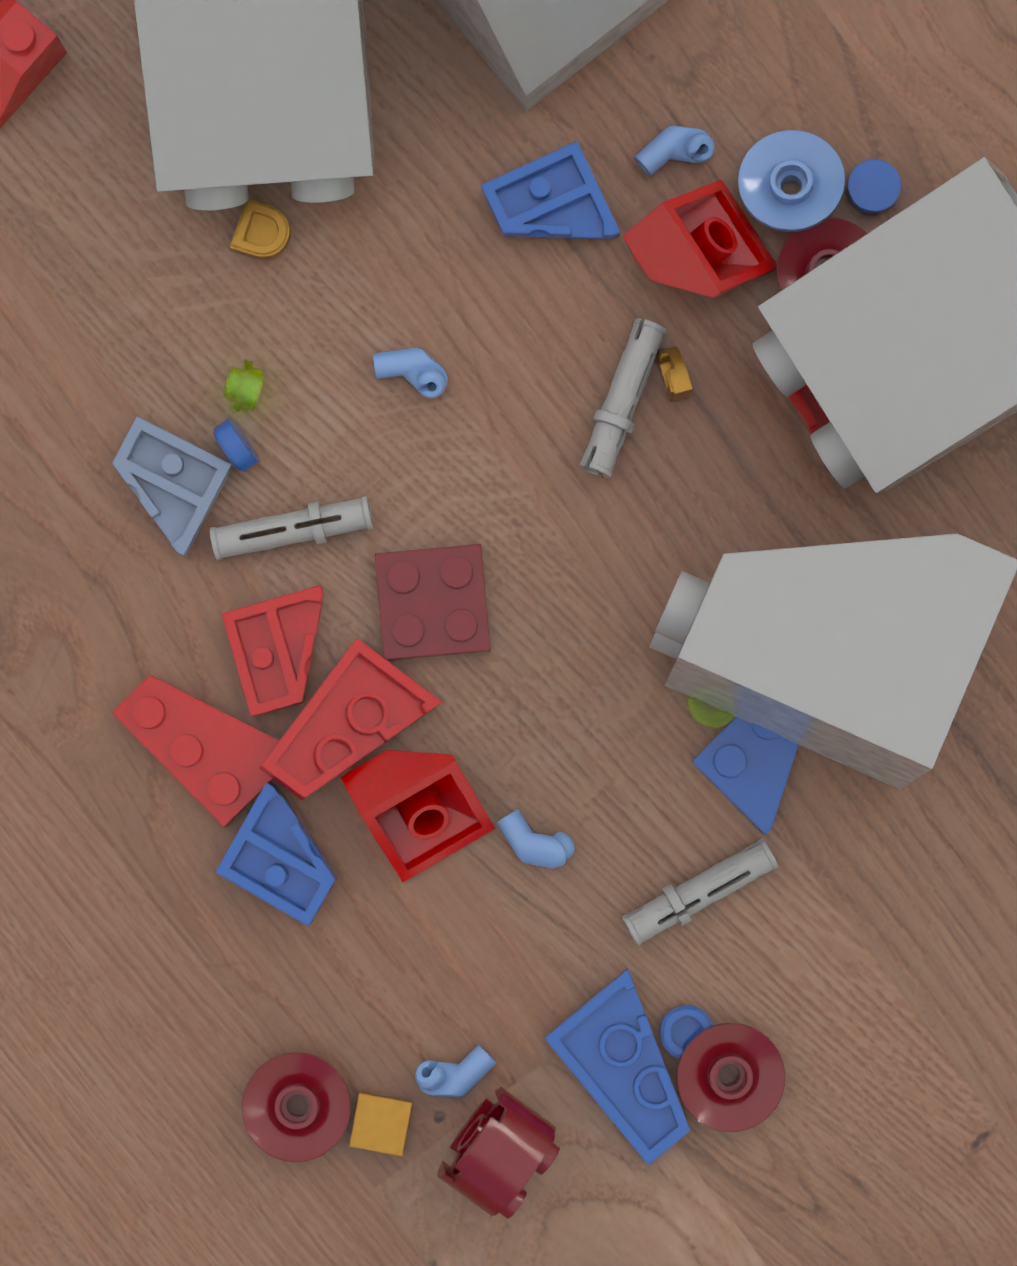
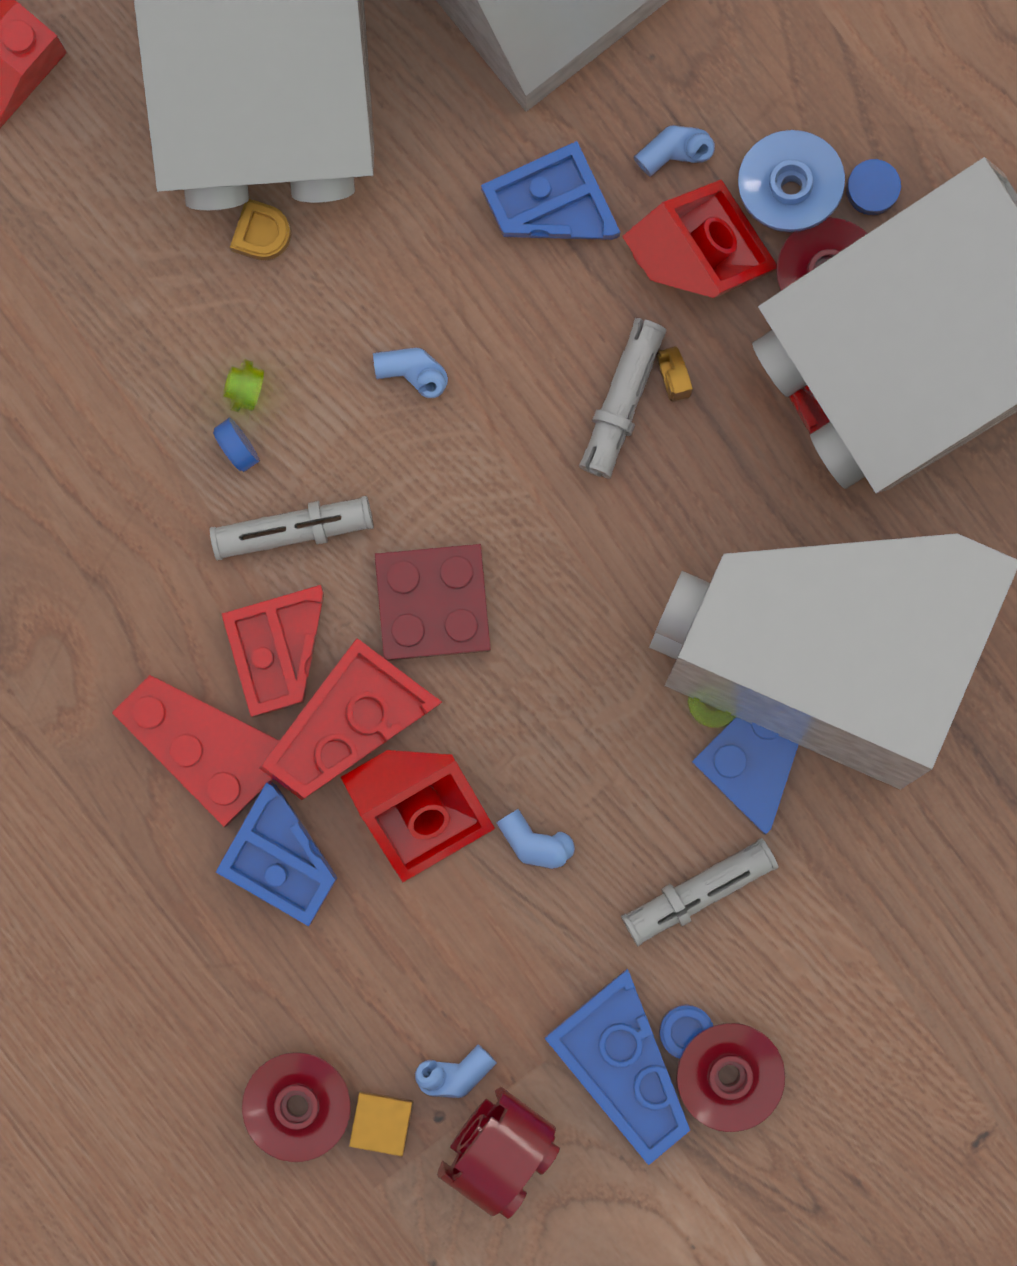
(171, 480): sand blue wing -> none

